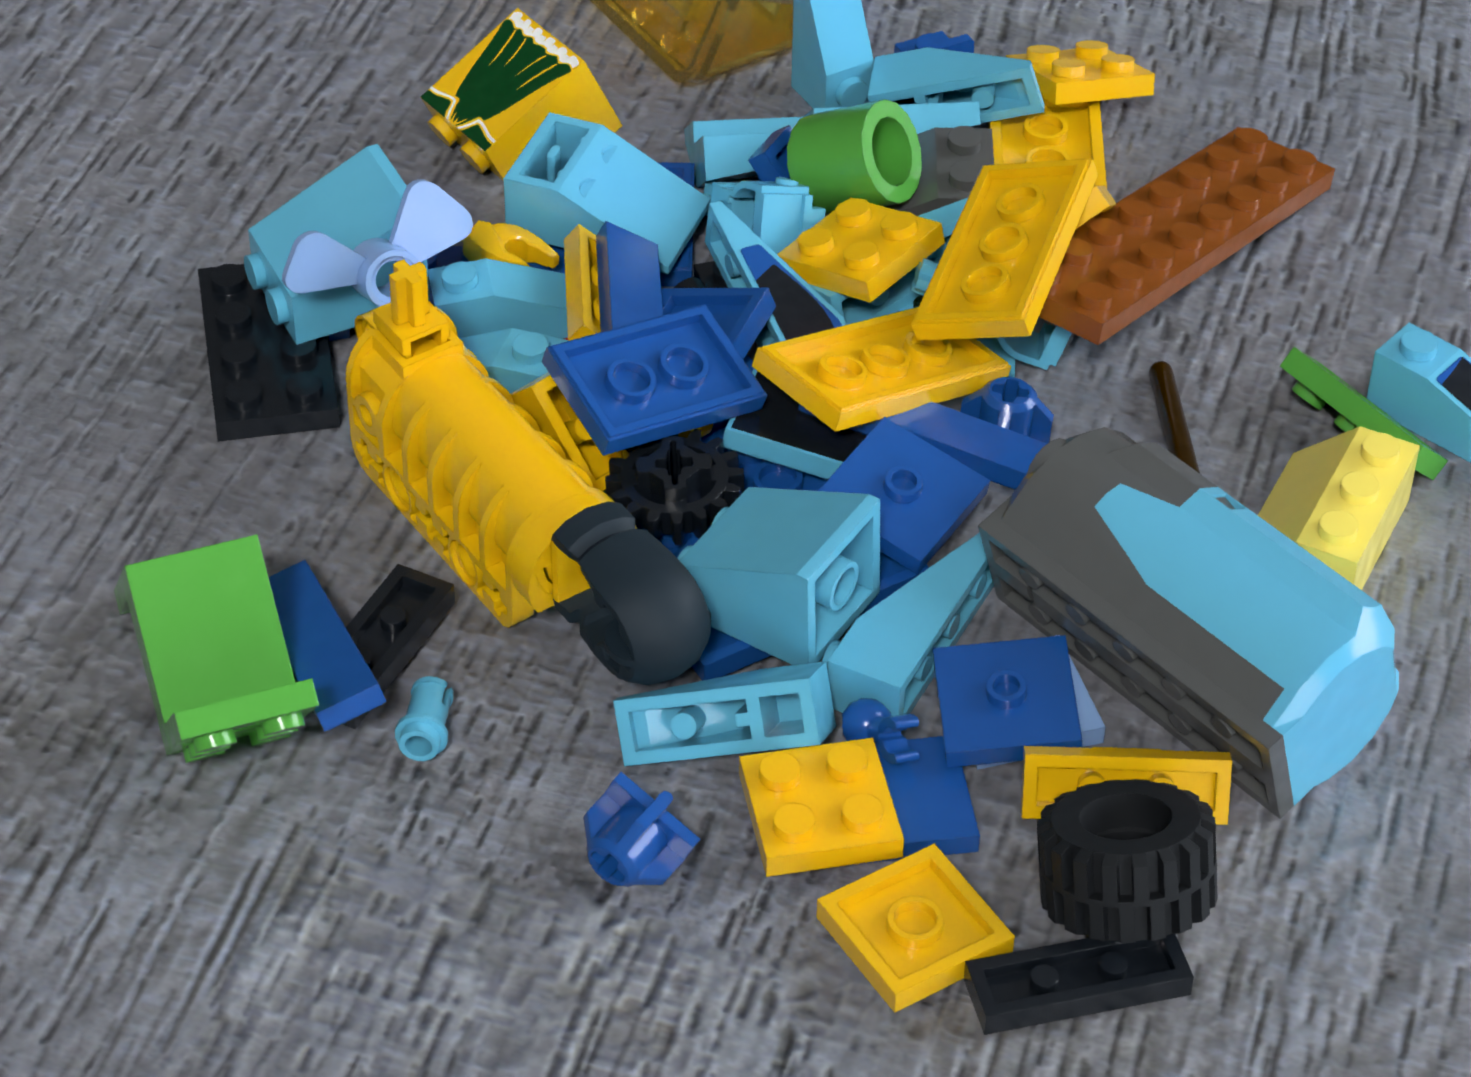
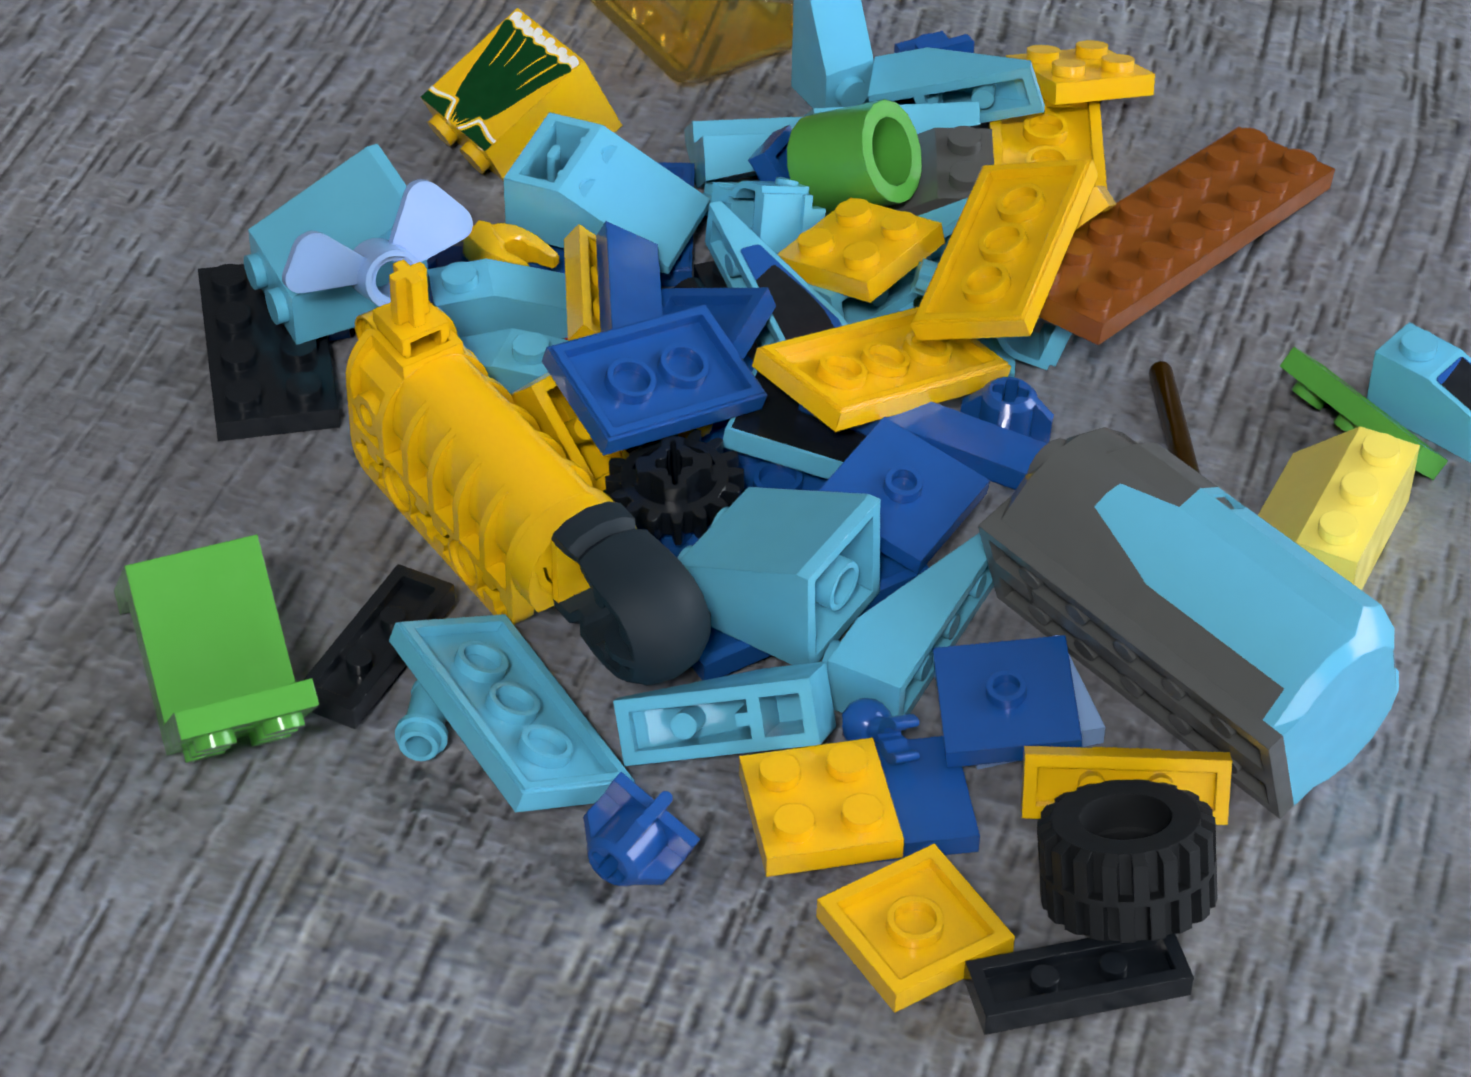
(322, 648): blue tile -> none
(508, 710): none -> medium azure tile

